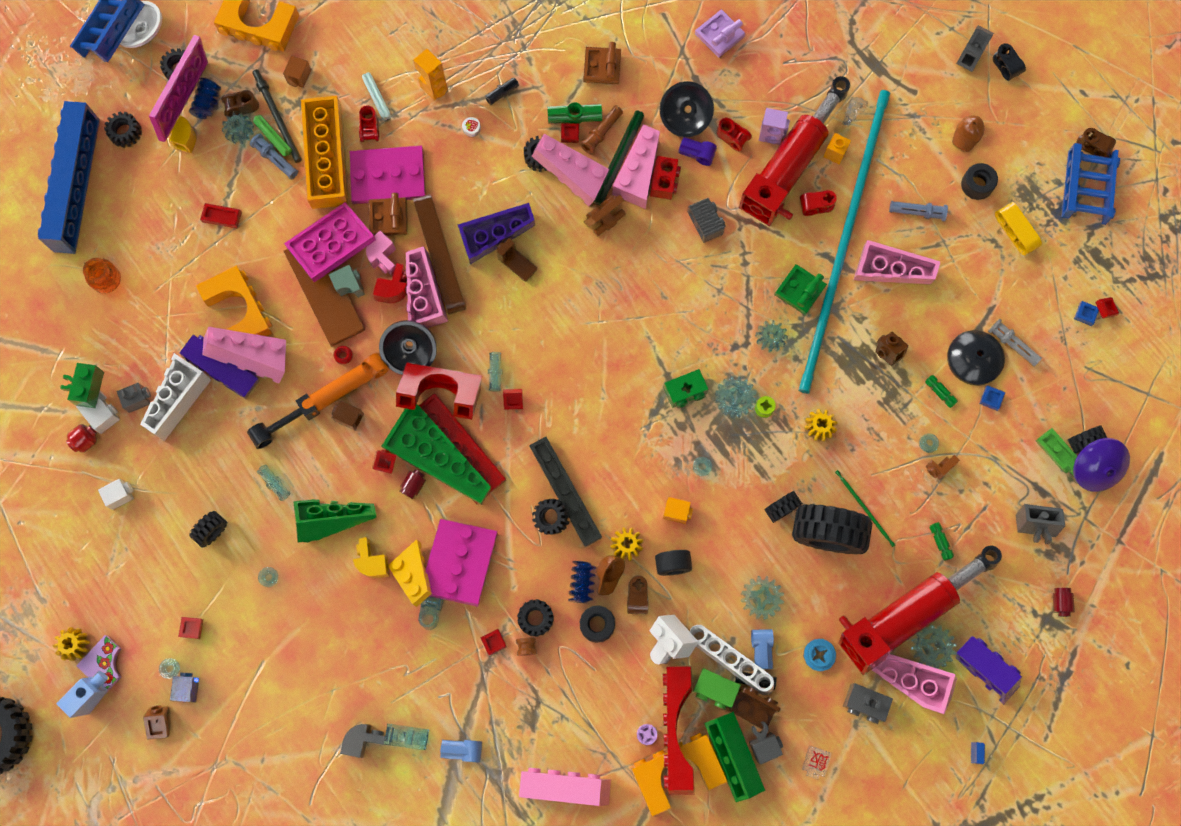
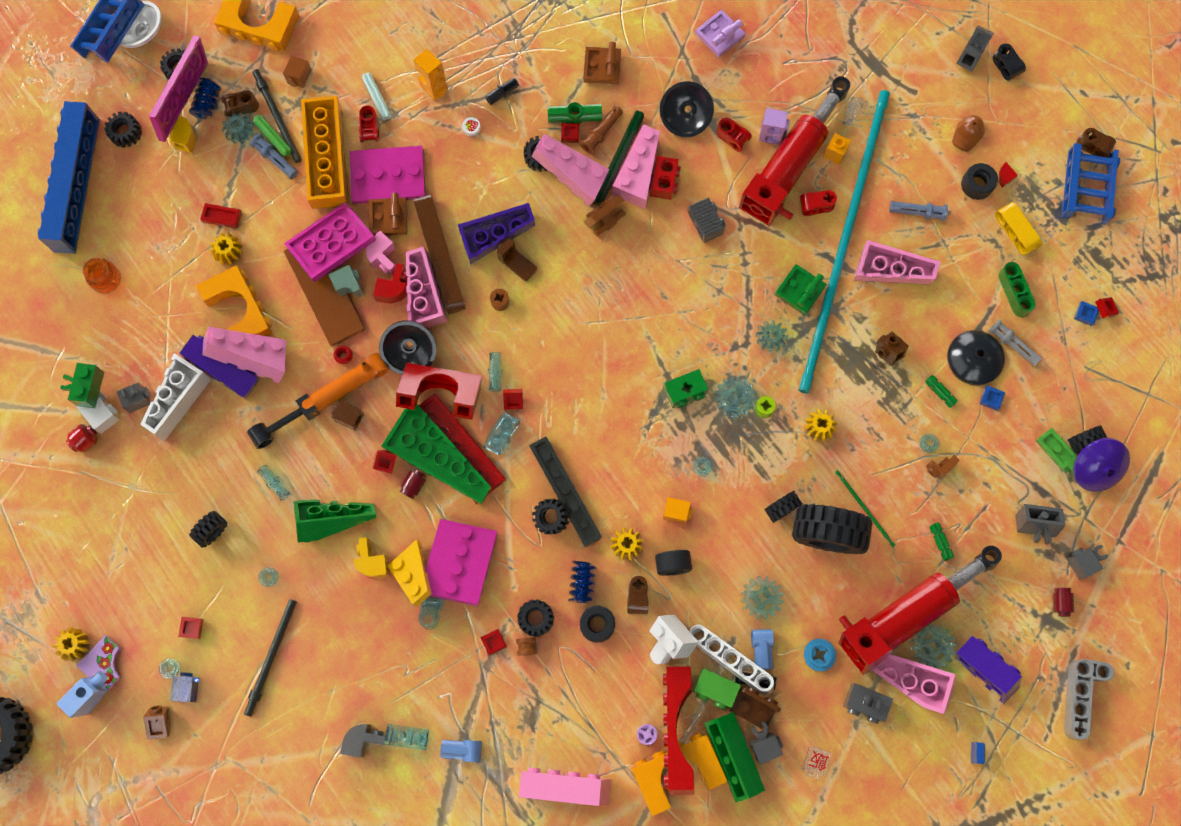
(116, 493): white brick -> none
(222, 243): none -> yellow gear
(255, 694): none -> pearl dark grey bar
(499, 304): none -> dark orange wheel
(501, 433): none -> clear light blue slope
(609, 573): dark orange cap -> none
(702, 152): dark purple piece -> none
(1006, 174): none -> red tile
(1016, 298): none -> green beam
(1084, 700): none -> light grey beam
(1086, 561): none -> dark grey brick

